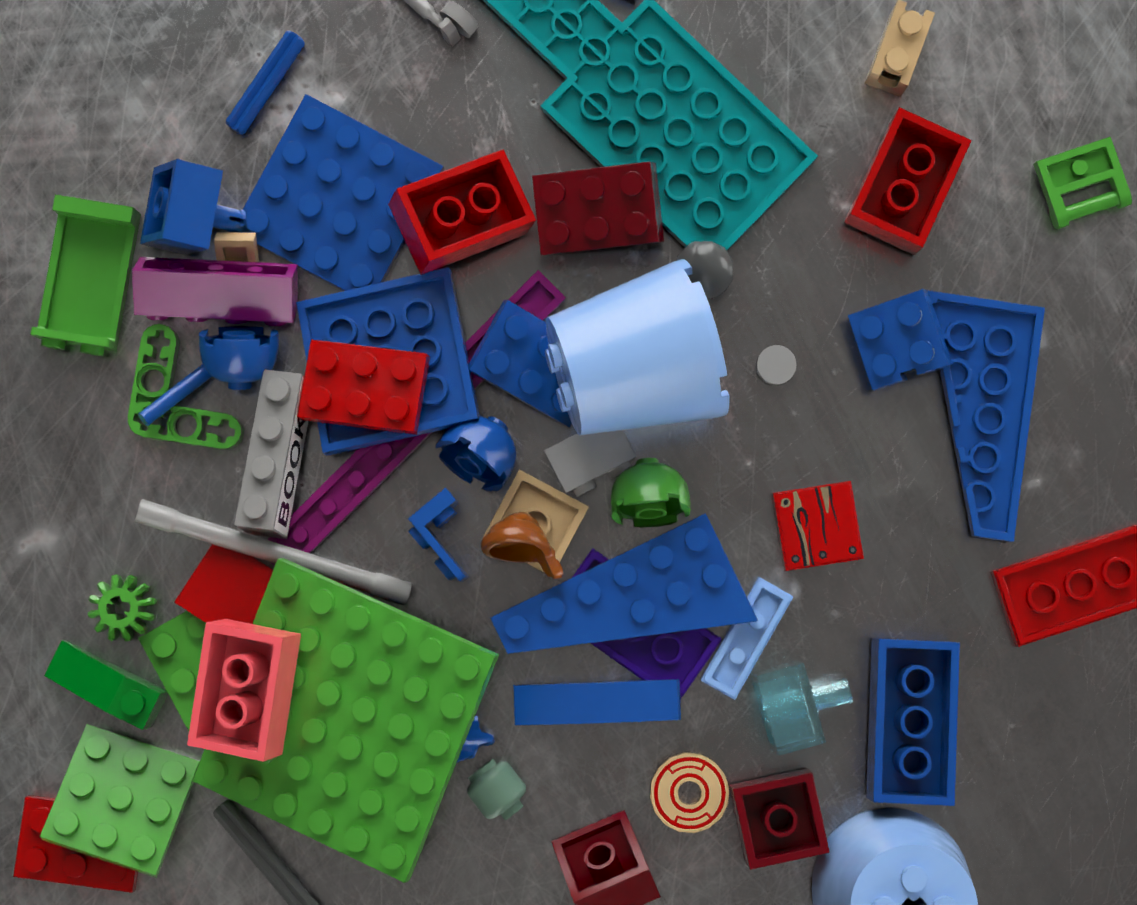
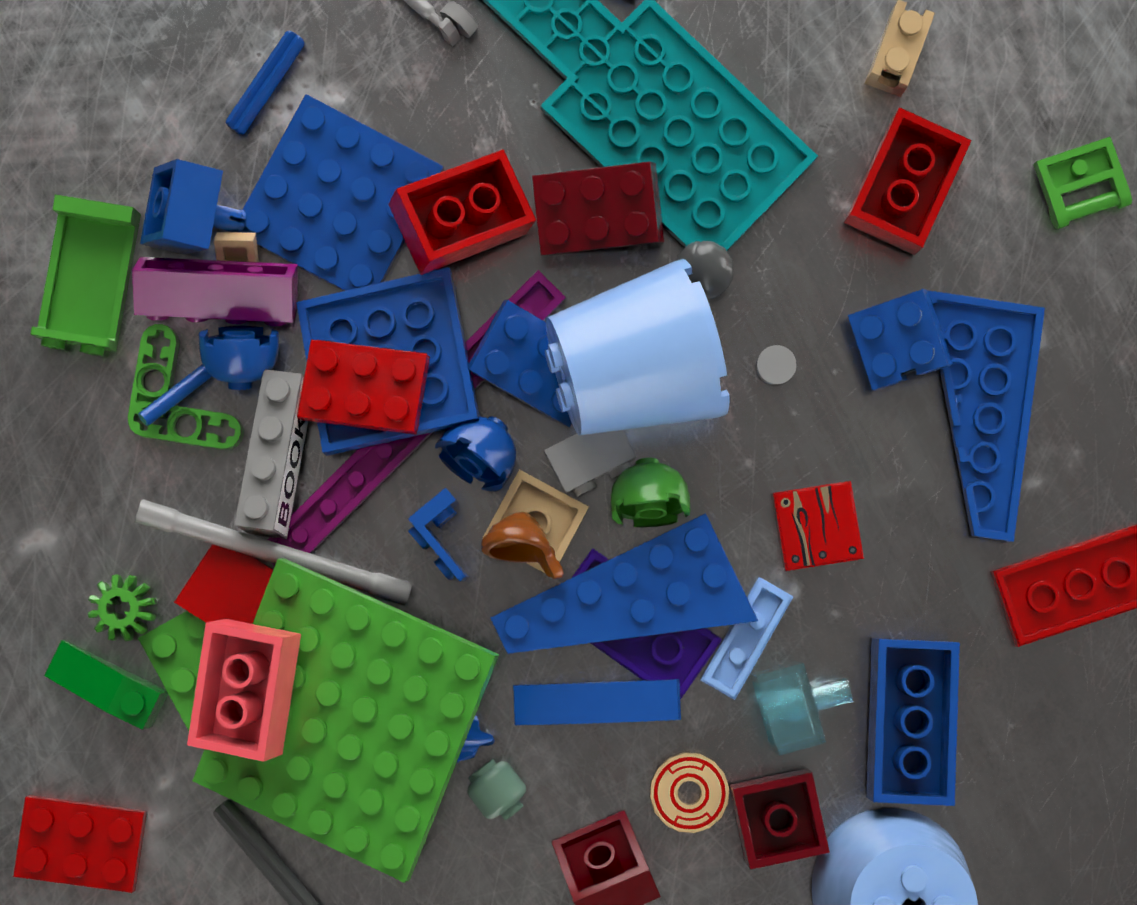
(120, 800): bright green plate -> none

